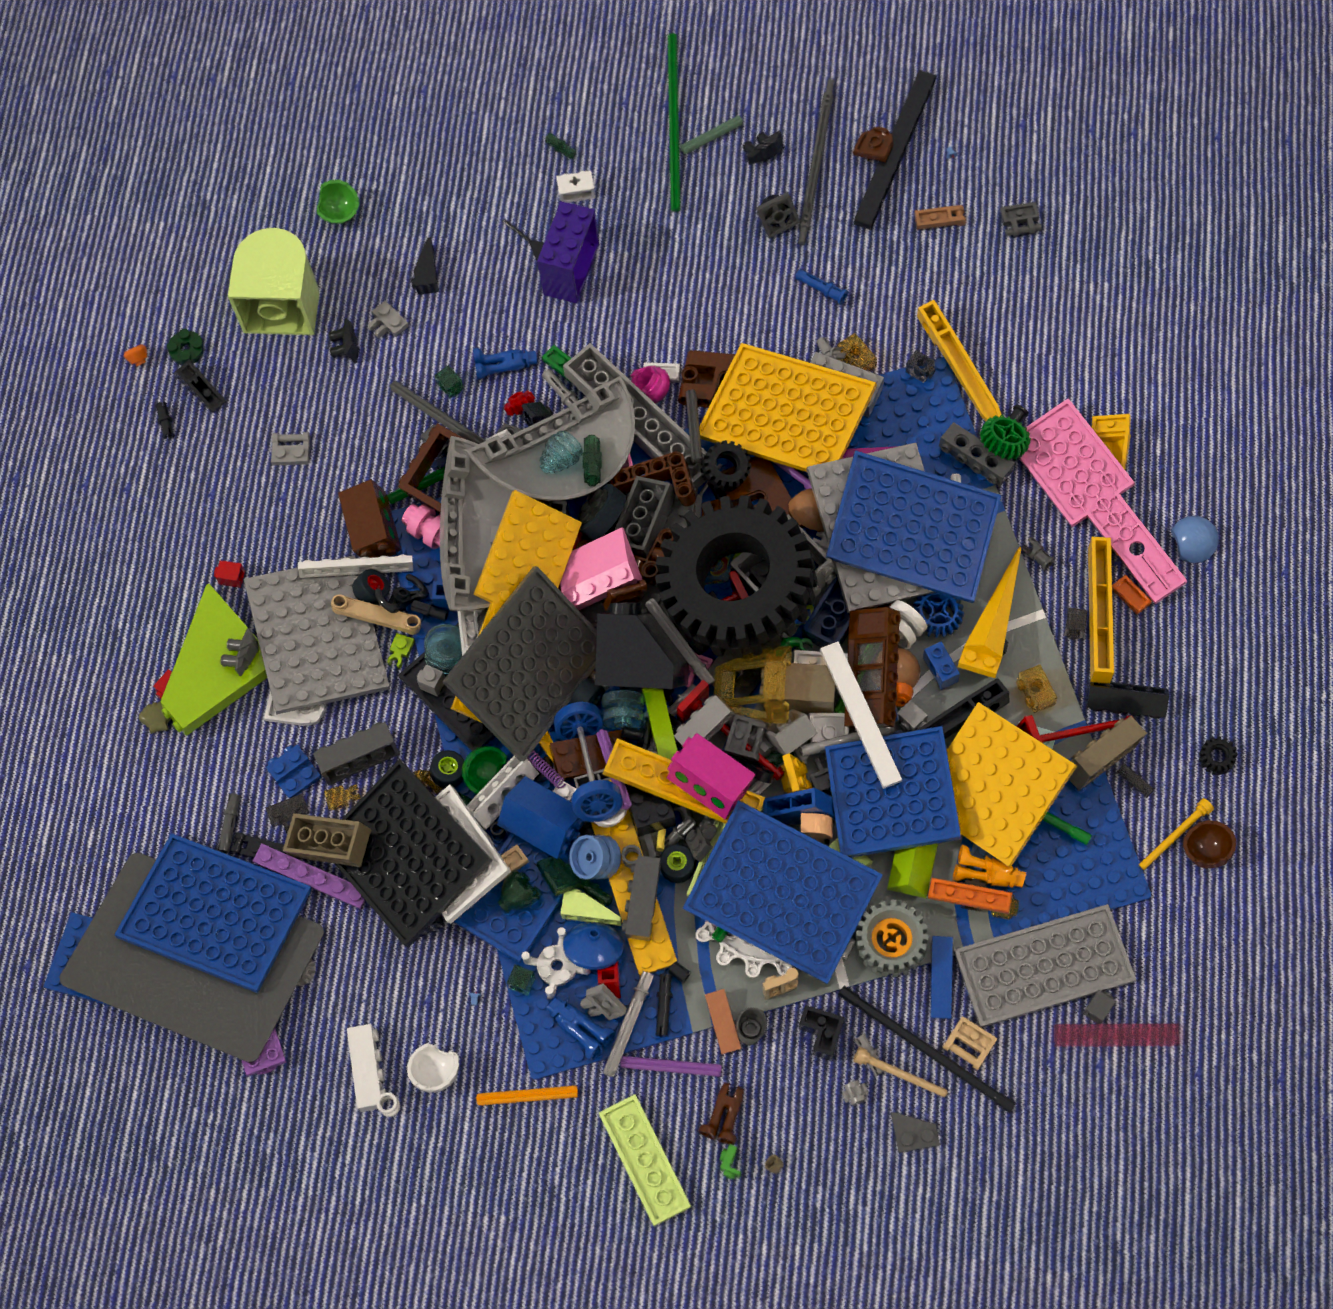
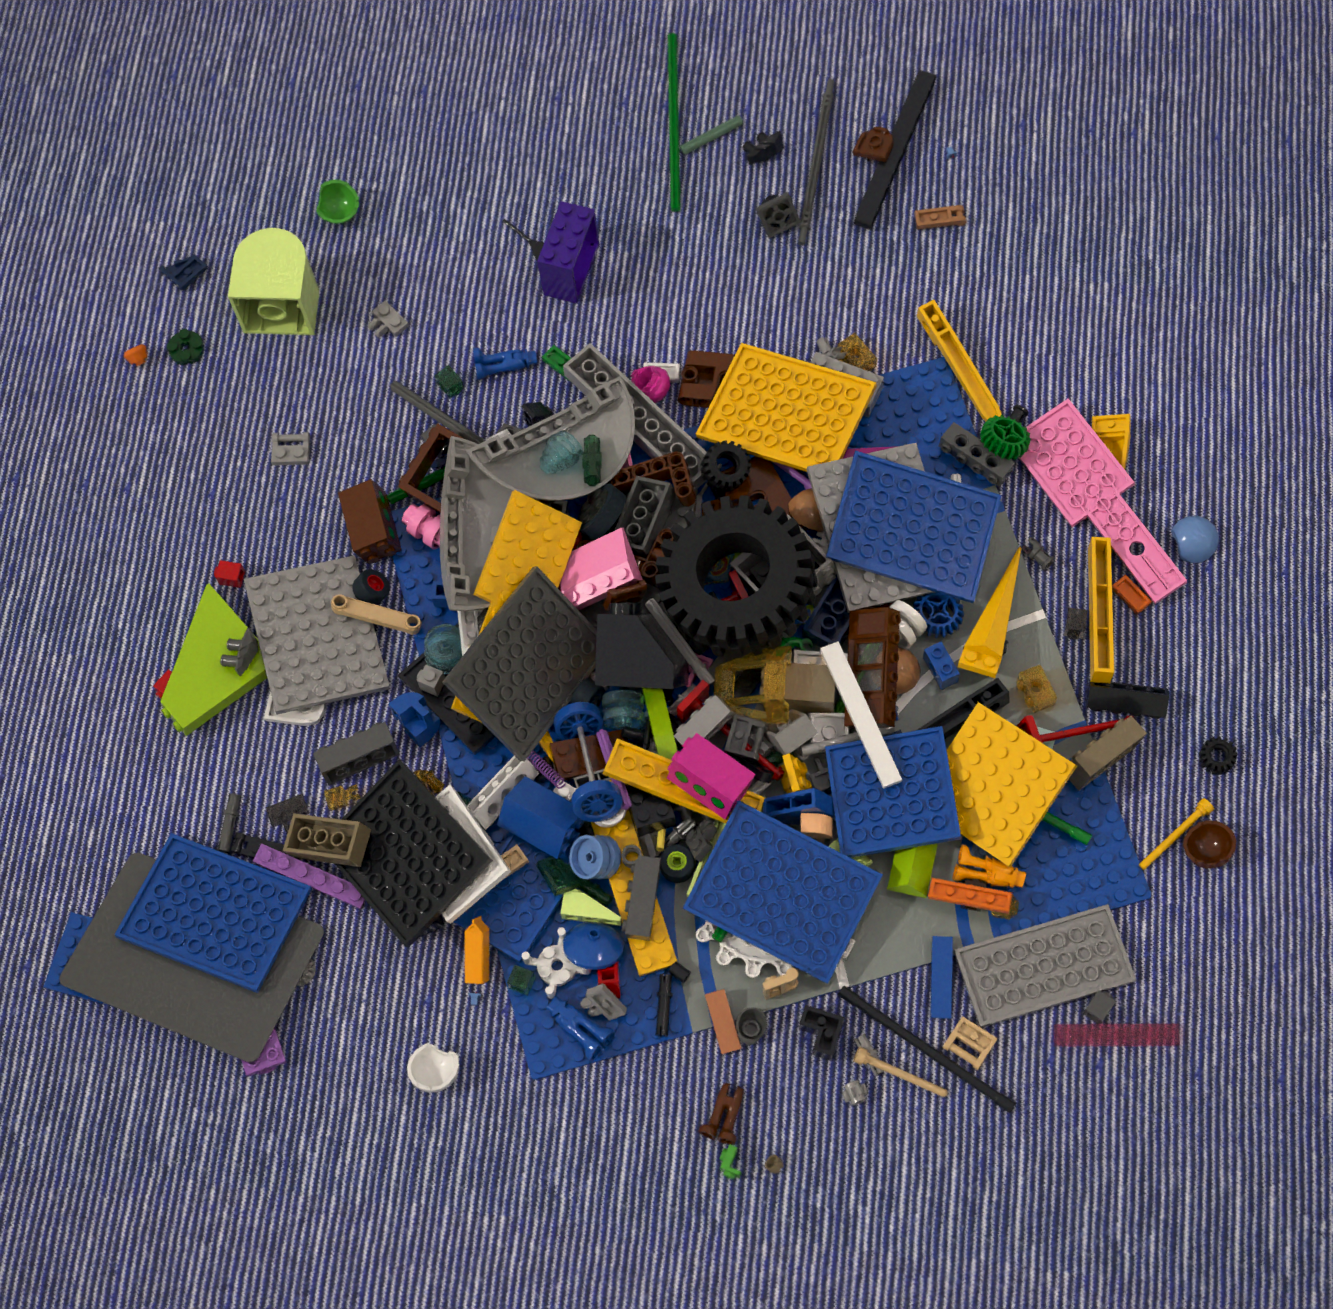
(154, 718): olive animal -> none
(164, 420): black pin -> none
(184, 271): none -> dark blue wing
(199, 386): black slope -> none
(293, 771): blue plate -> none
(350, 343): black connector -> none
(354, 566): white plate -> none
(366, 1071): white hinge -> none
(400, 648): lime plate -> none
(401, 596): black piece -> none
(415, 717): none -> blue brick
(425, 271): black slope -> none
(429, 610): black axle -> none
(442, 764): black wheel -> none
(477, 952): none -> light orange piece
(482, 766): green cylinder -> none
(498, 836): black hinge -> none
(516, 400): red gear -> none
(518, 892): piece -> none
(527, 1095): light orange axle -> none
(560, 146): clear green axle -> none
(567, 397): light grey pin -> none
(576, 186): white brick -> none
(628, 1023): light grey axle -> none
(644, 1160): yellowish green plate -> none
(670, 1066): medium lavender axle -> none
(693, 421): dark grey axle -> none
(827, 289): blue pin -> none
(877, 923): light grey wheel -> none
(904, 694): orange cone -> none
(911, 717): light grey brick -> none
(913, 1133): dark grey wing -> none
(920, 359): clear smoke brick -> none
(1018, 214): dark grey plate -> none
(1135, 780): clear smoke pin -> none

